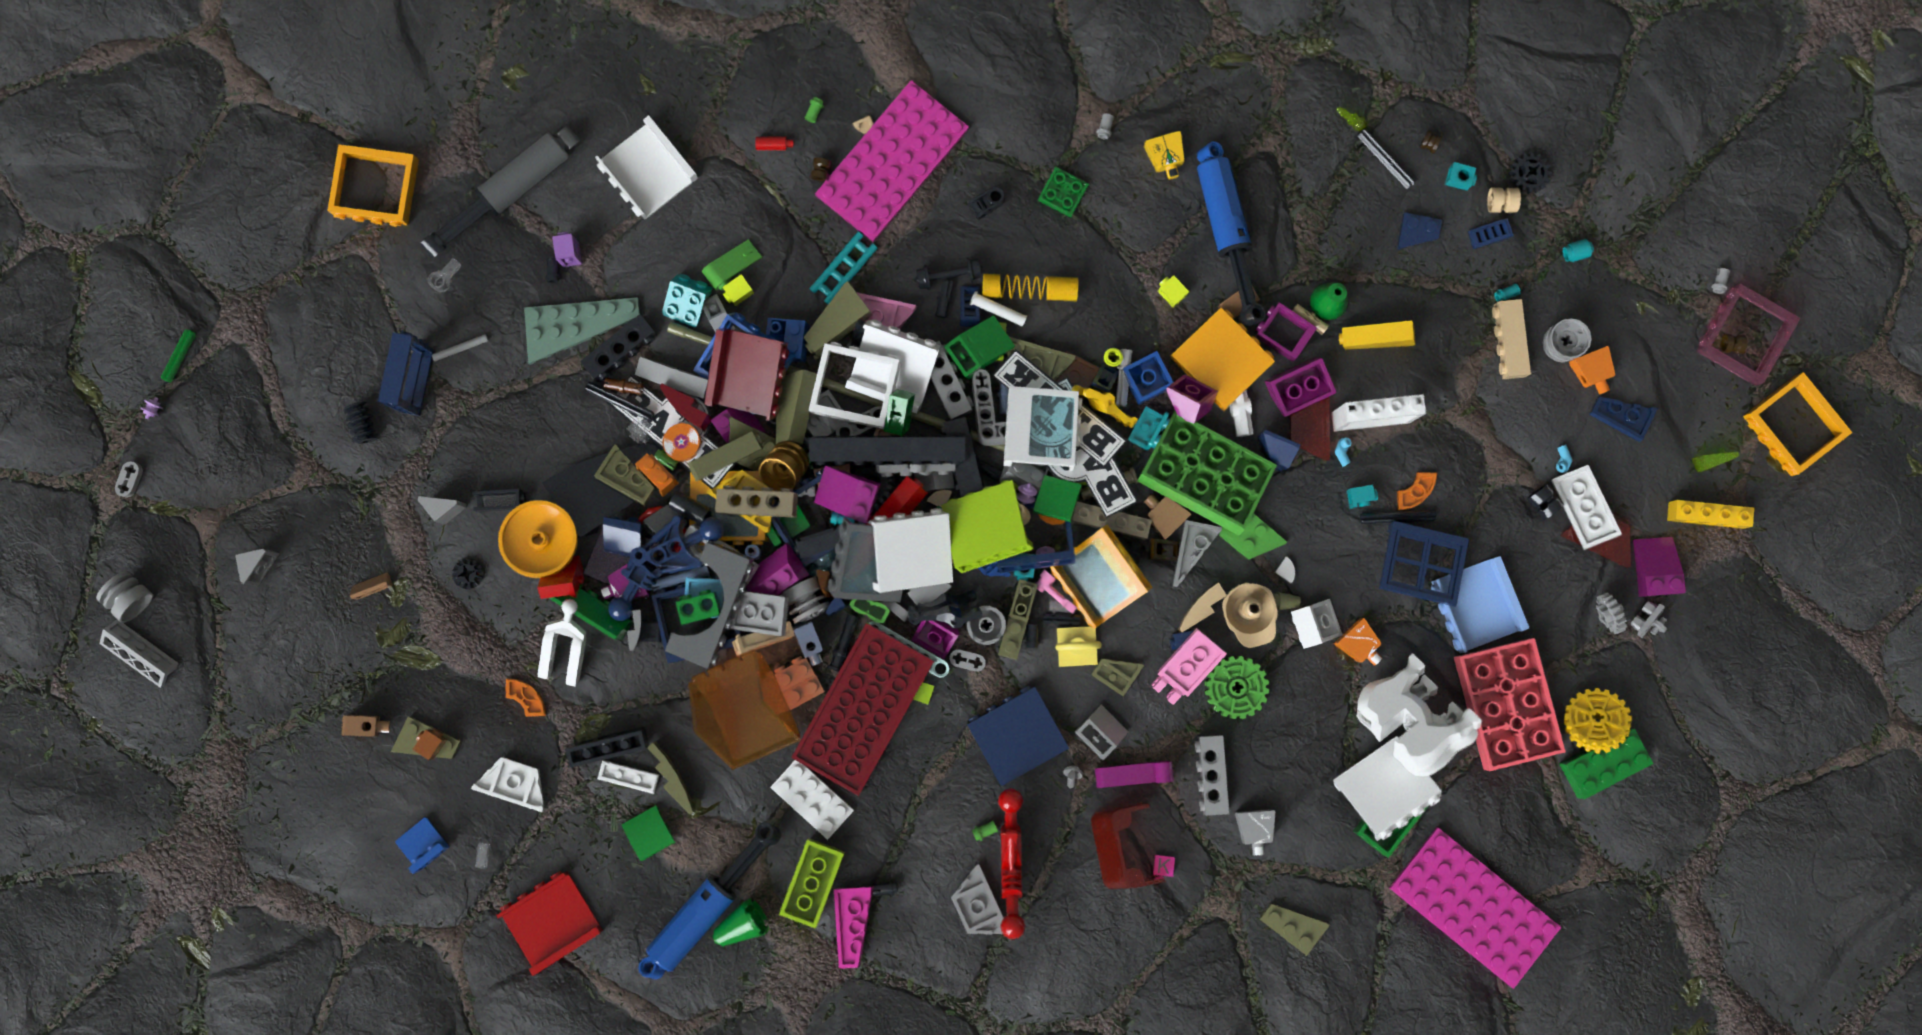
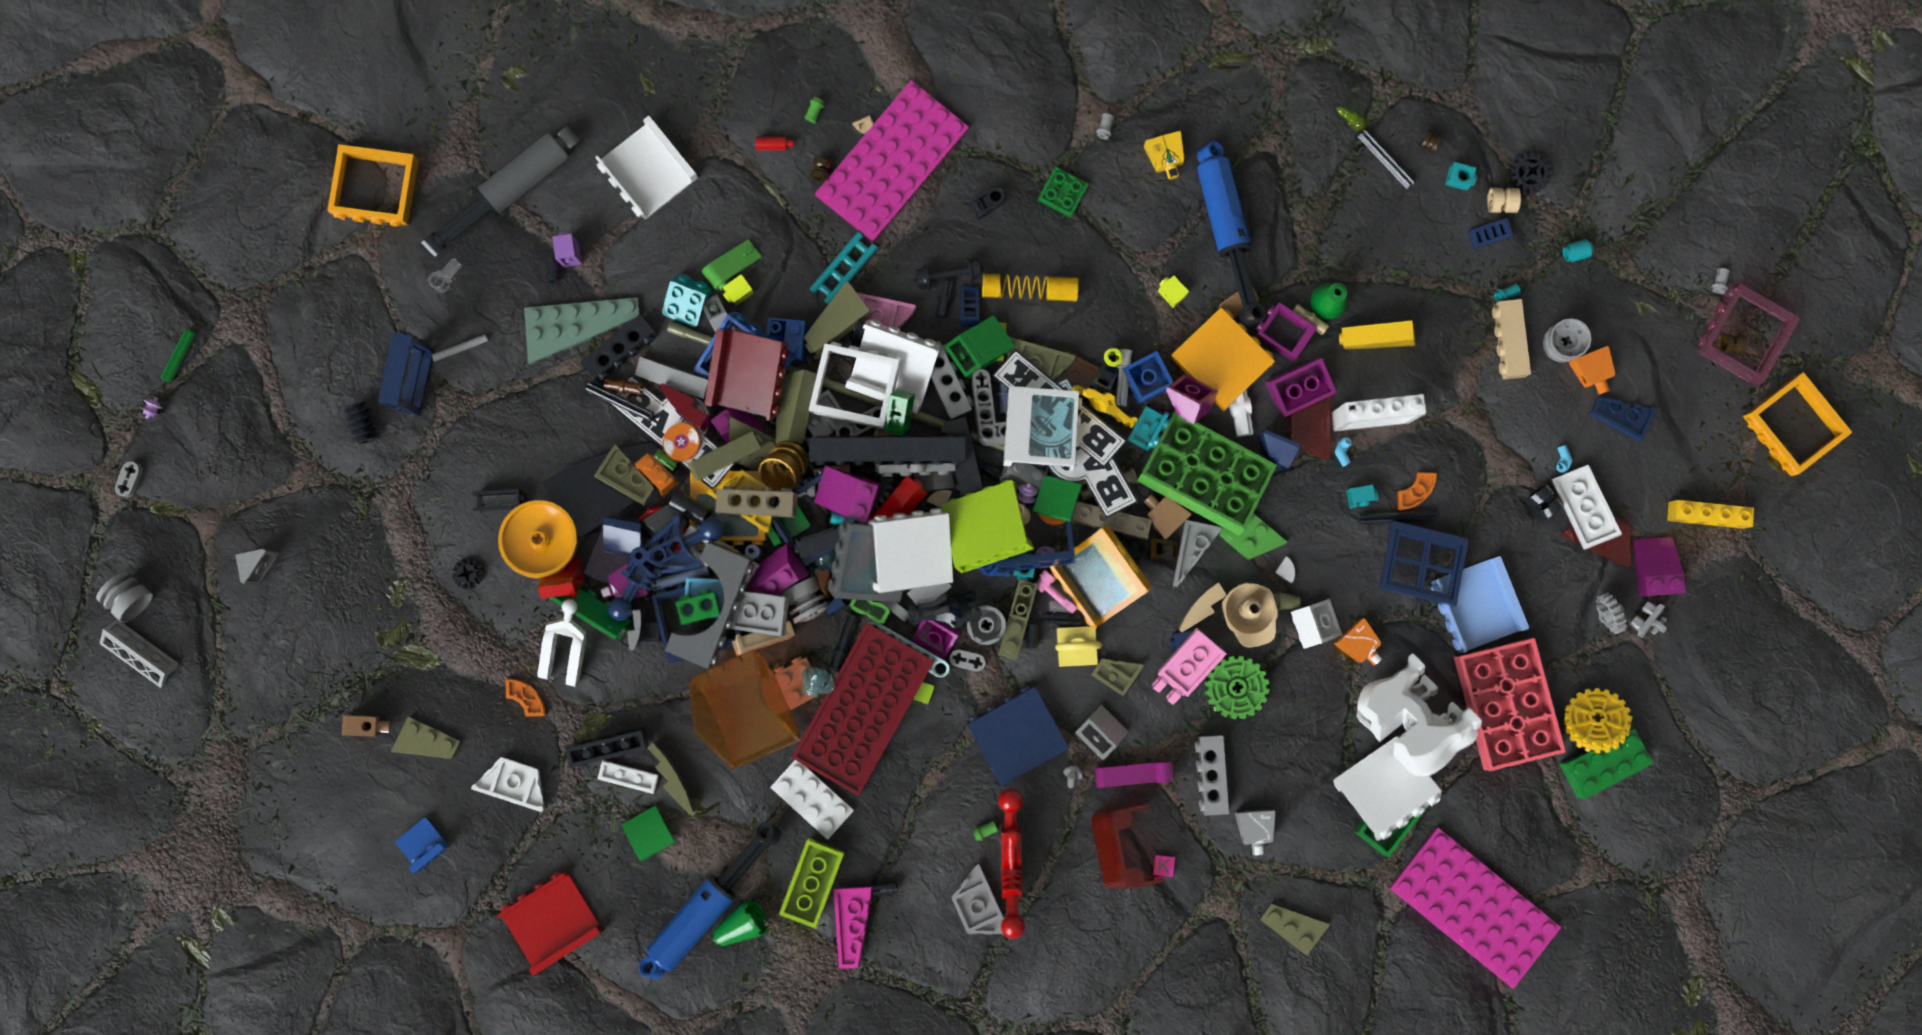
(371, 586): medium nougat slope -> none
(429, 743): dark orange brick -> none
(442, 509): light grey slope -> none
(482, 855): clear pin -> none
(639, 429): clear bracket -> none
(804, 634): sand blue torso -> none
(815, 680): none -> clear light blue piece
(998, 309): white pin -> none
(1417, 230): dark blue wing -> none
(1706, 462): clear neon green slope -> none

